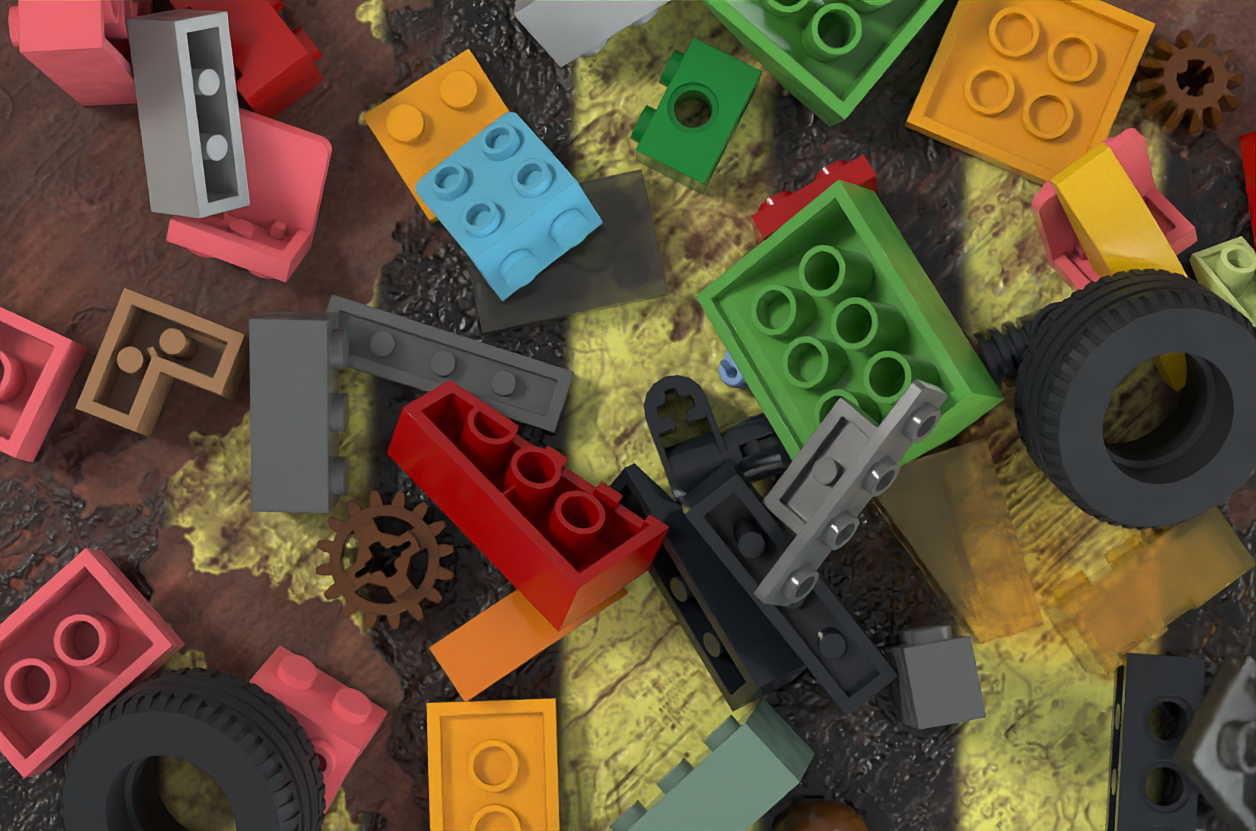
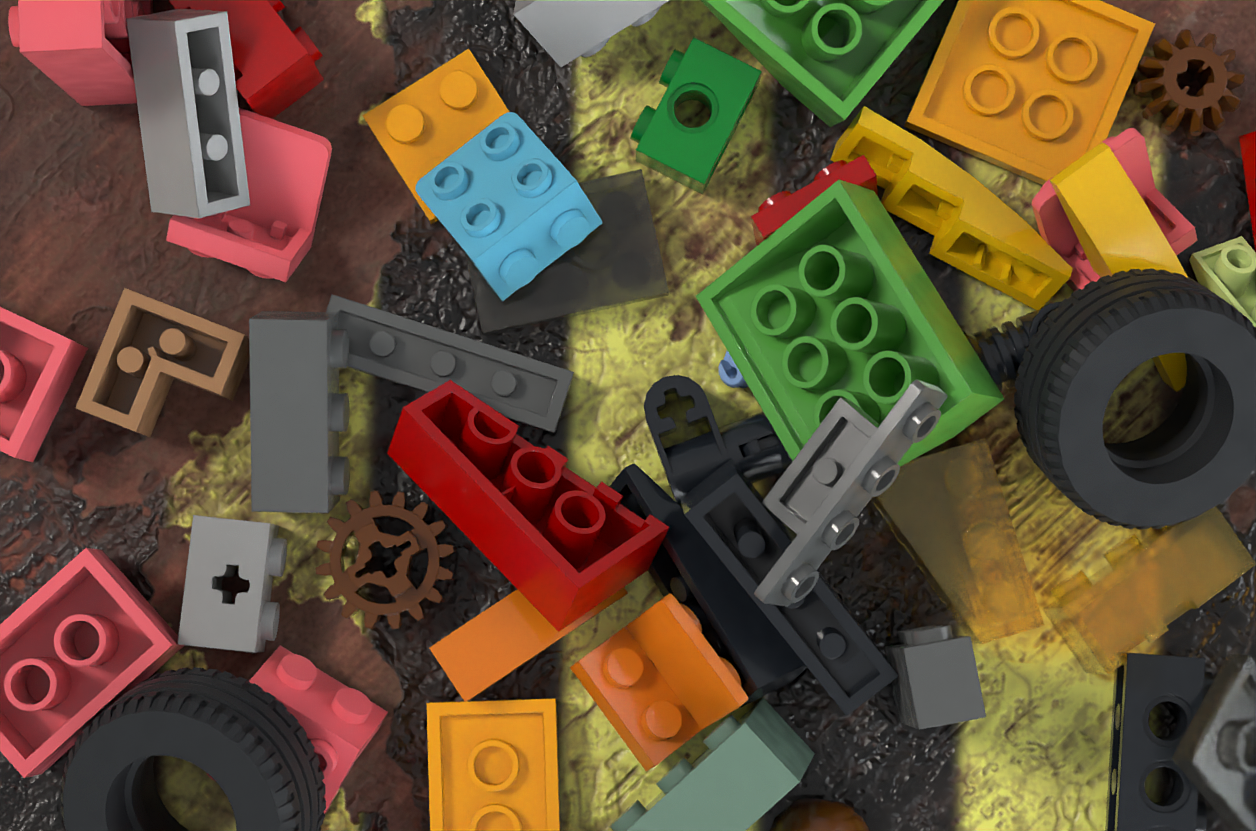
(207, 610): none -> light grey brick
(660, 681): none -> orange bracket
(967, 220): none -> yellow slope

